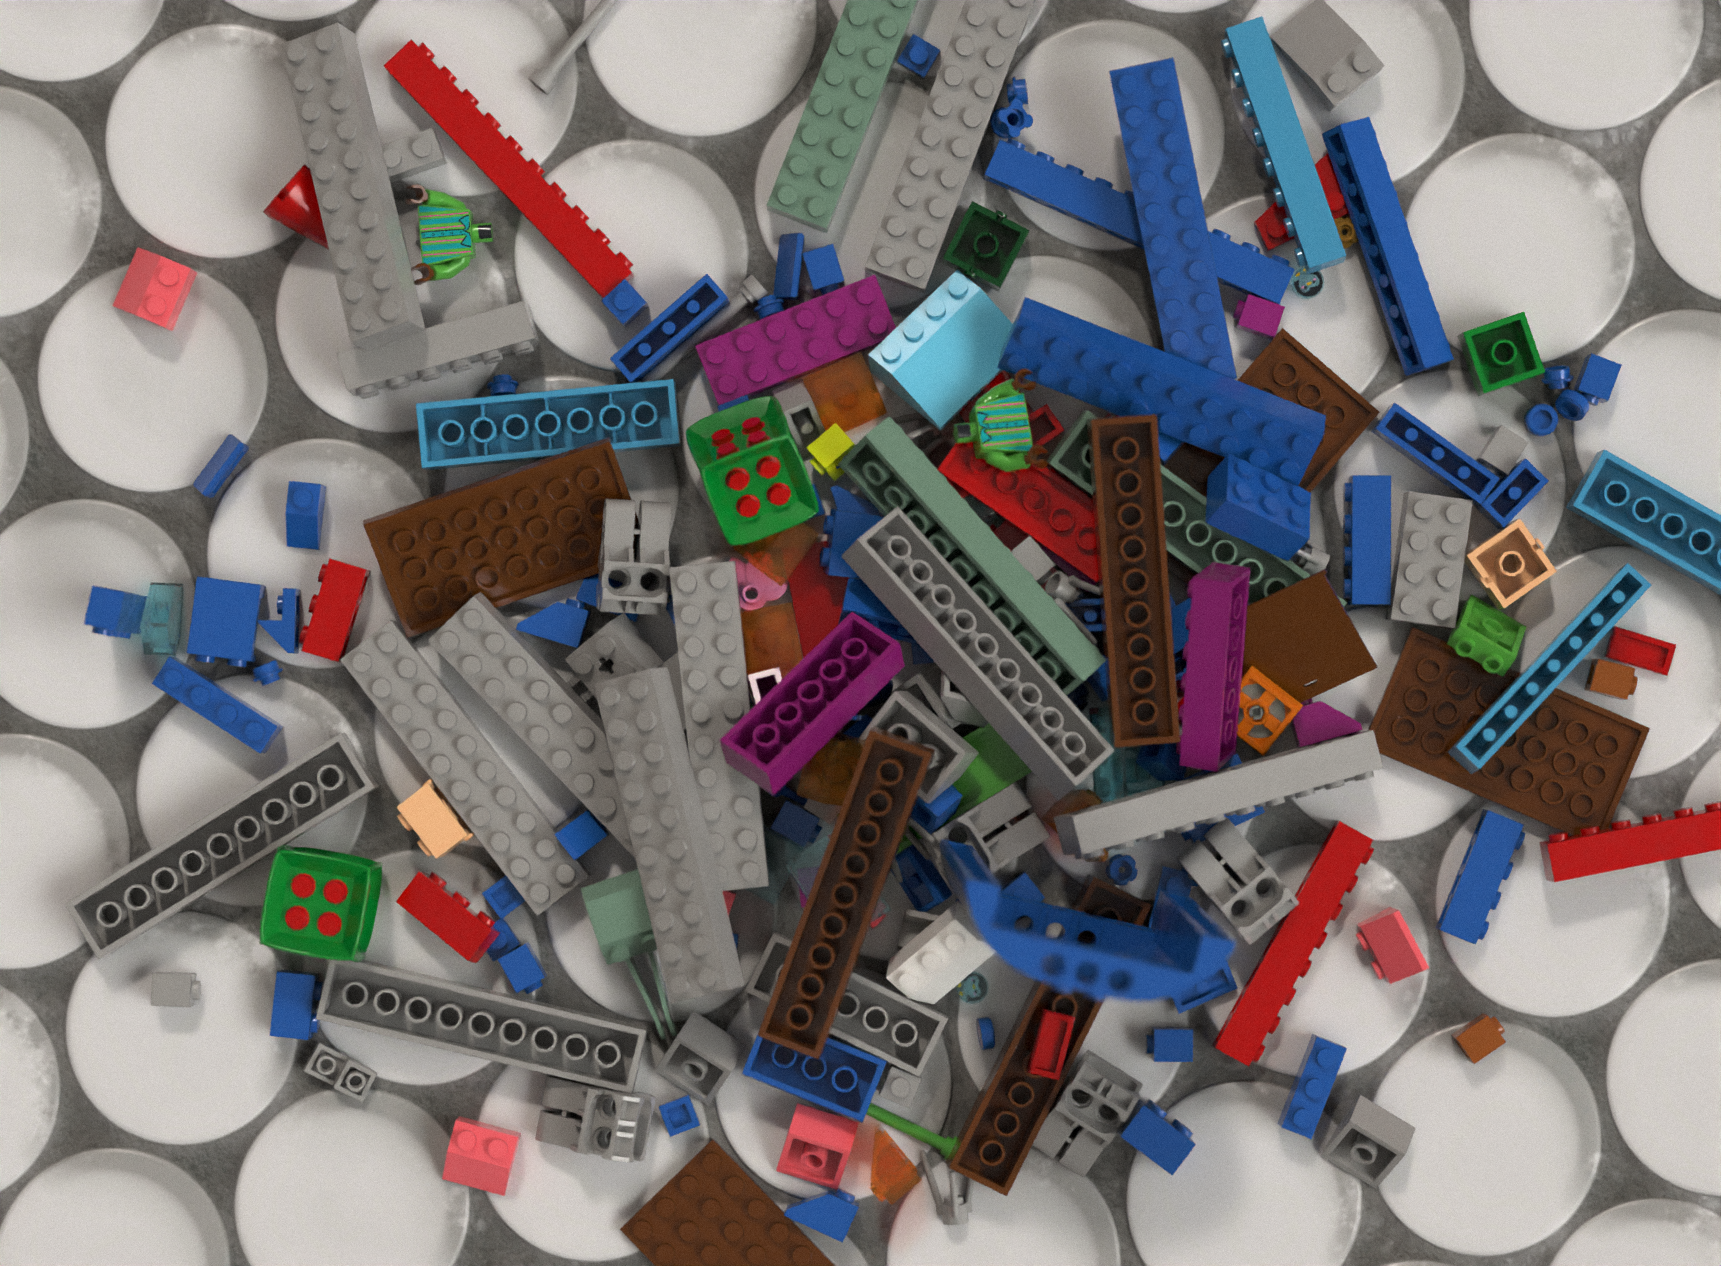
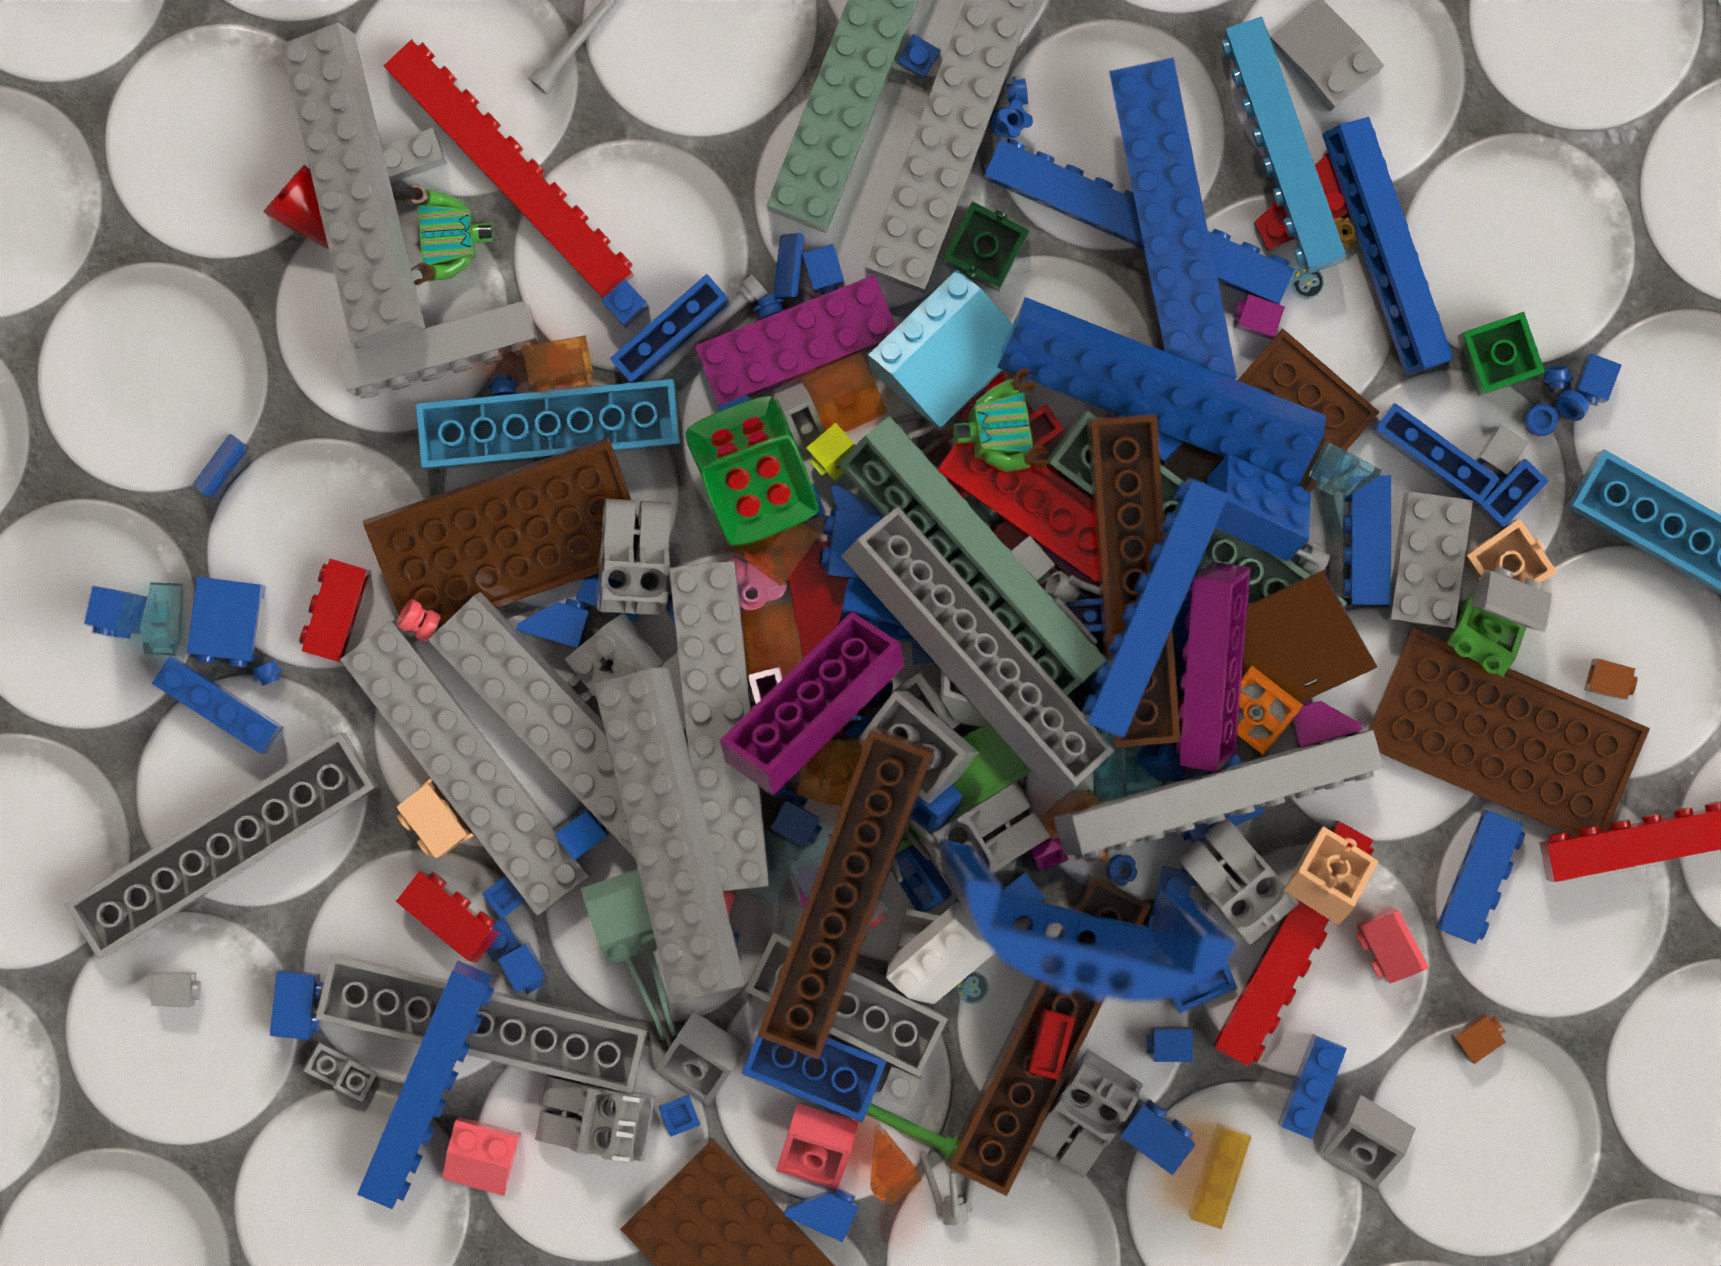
(155, 288): coral slope -> none
(286, 631): blue slope -> none
(304, 514): blue slope -> none
(320, 903): green piece -> none
(418, 620): none -> coral wheel
(425, 1084): none -> blue brick
(557, 364): none -> clear orange slope
(985, 1033): blue tile -> none
(1048, 854): none -> magenta plate
(1155, 606): none -> blue brick
(1219, 1176): none -> clear yellow brick
(1331, 875): none -> light nougat brick
(1342, 470): none -> clear light blue slope
(1512, 599): none -> light grey slope
(1549, 668): dark azure brick -> none
(1640, 650): red tile -> none

